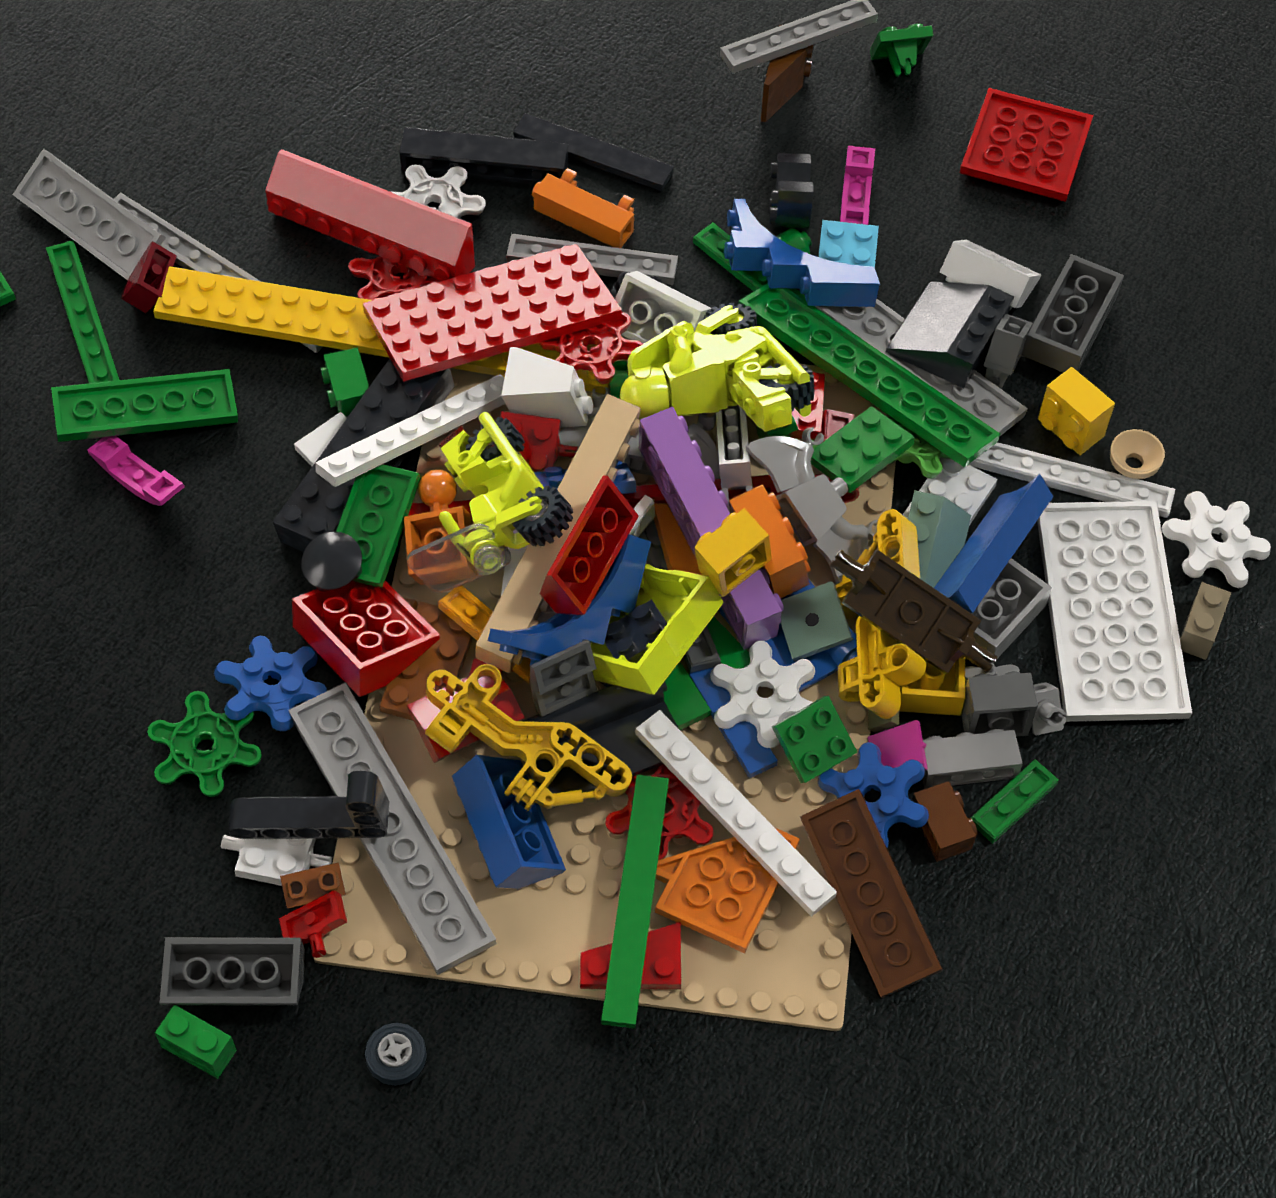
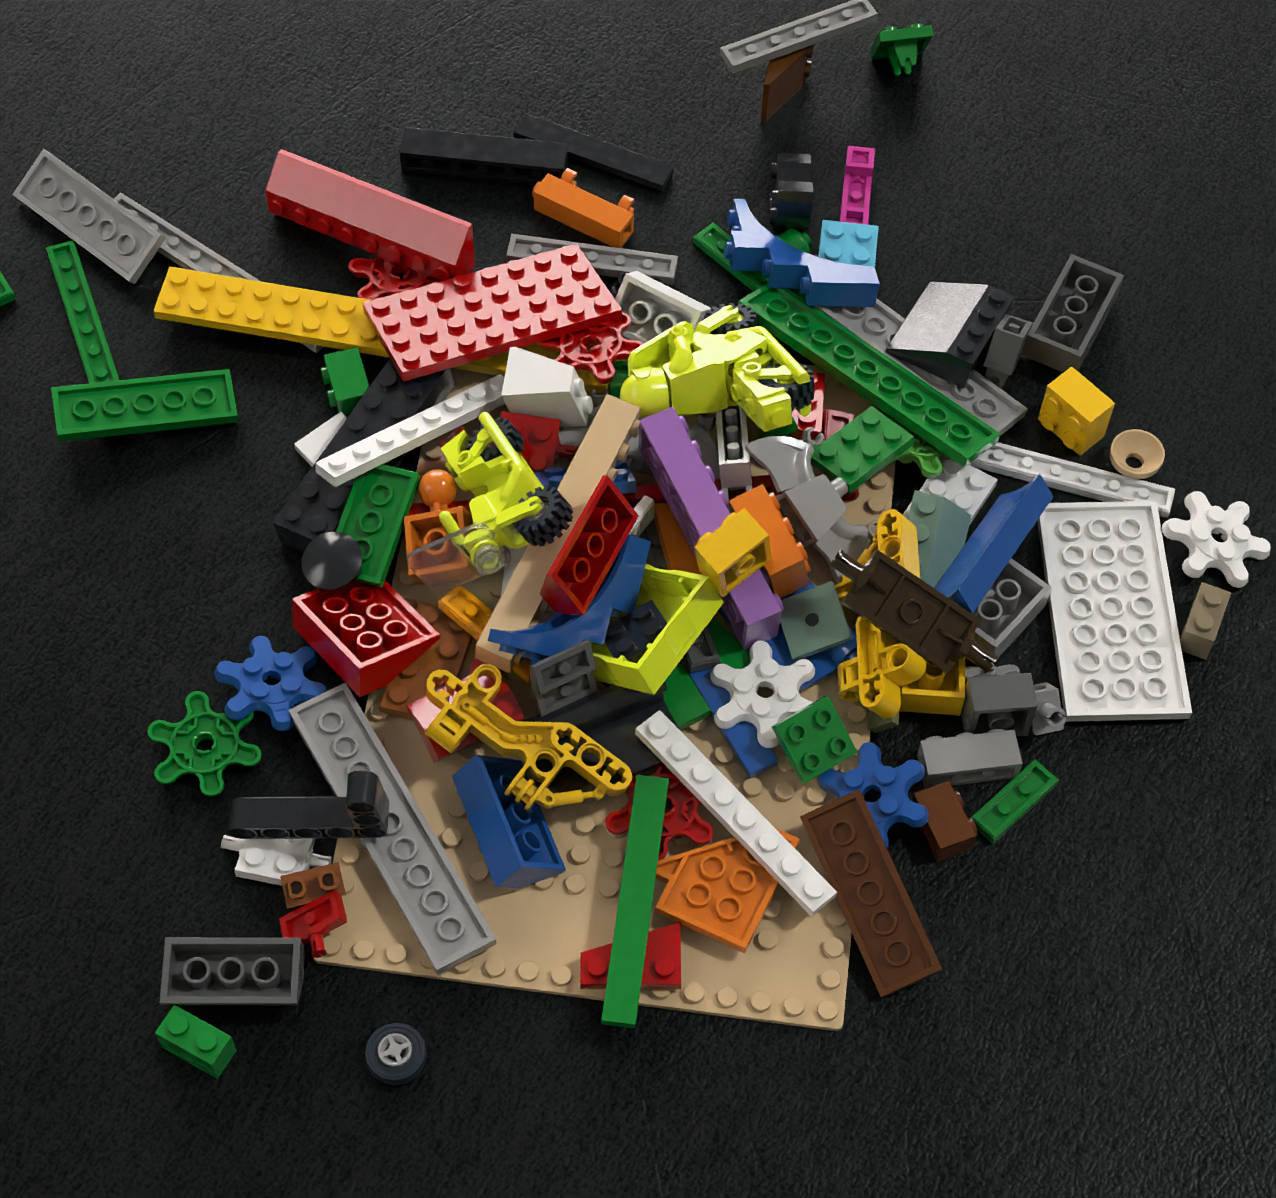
(133, 472): dark pink slope -> none
(148, 277): dark red slope -> none
(443, 191): white plate -> none
(901, 744): dark pink piece -> none
(976, 265): white slope -> none
(1026, 144): red plate -> none

